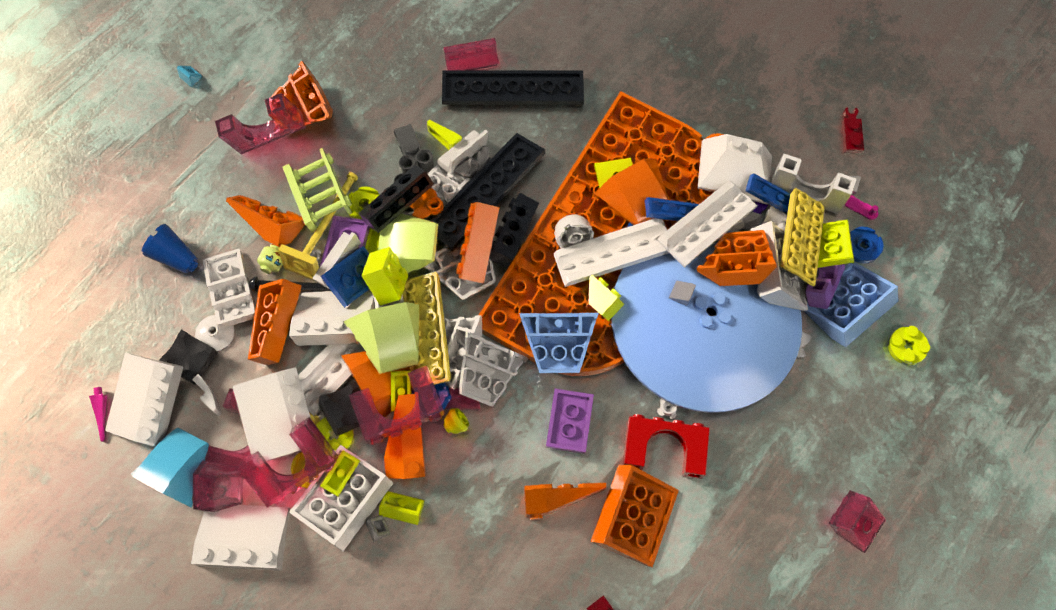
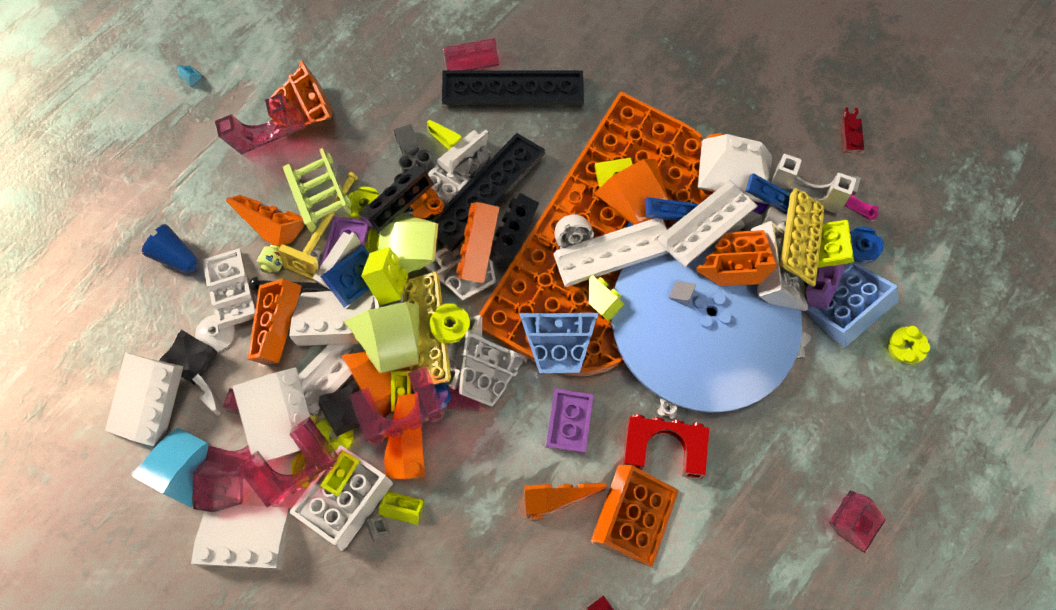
(99, 404): dark pink piece -> none
(449, 334): none -> neon yellow plate
(455, 421): neon yellow cone -> none

